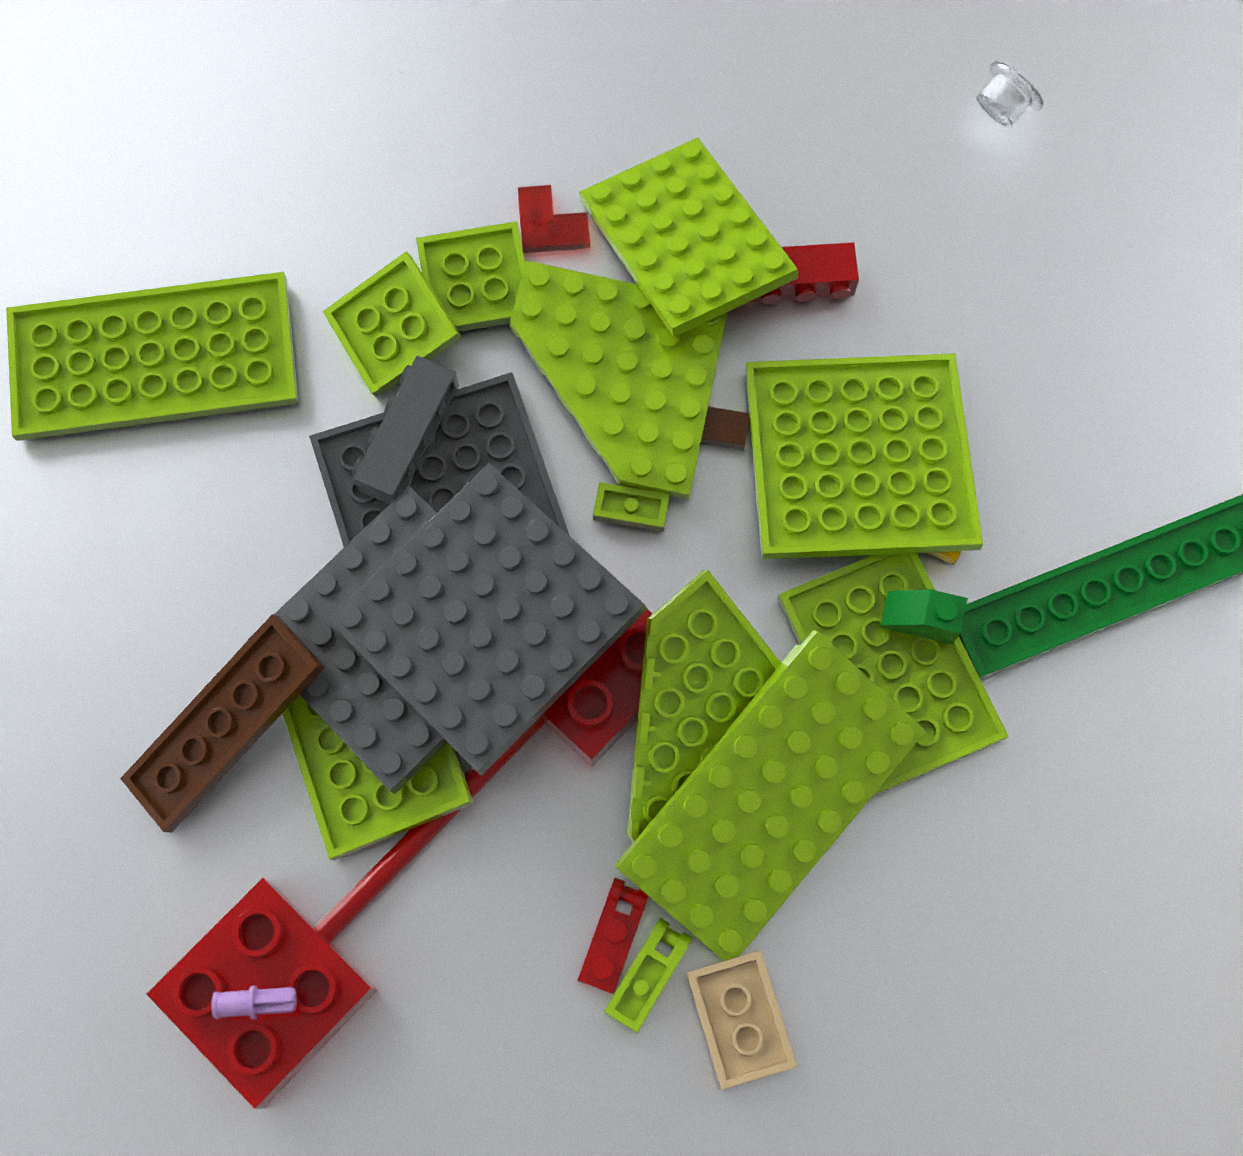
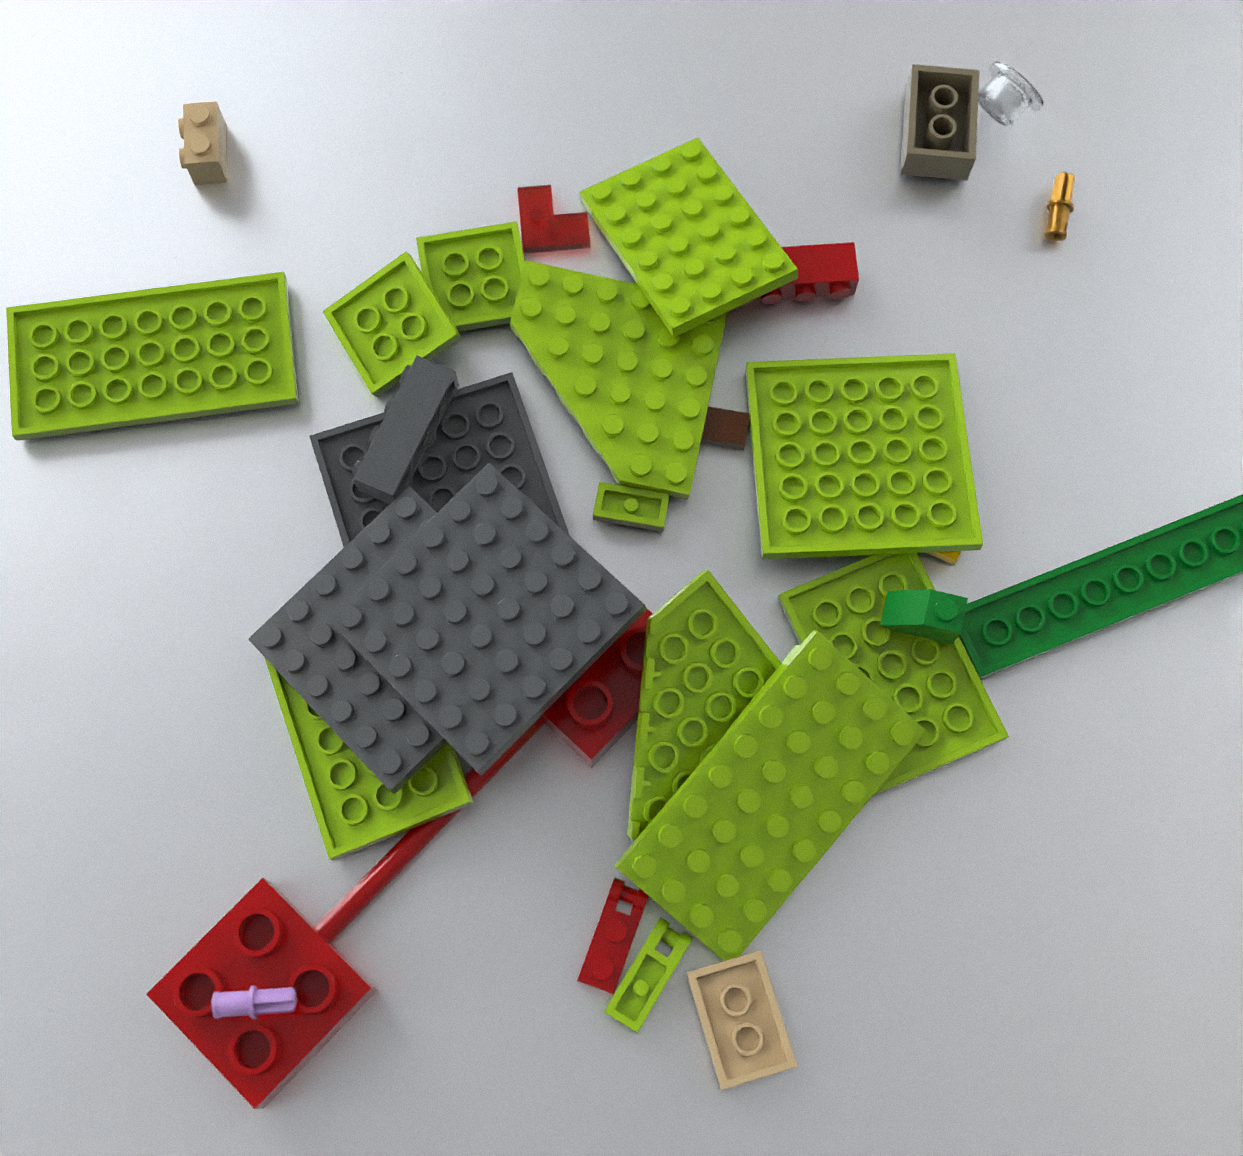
(204, 143): none -> tan brick
(221, 723): reddish brown plate -> none
(940, 122): none -> dark tan brick
(1060, 207): none -> pearl gold axle

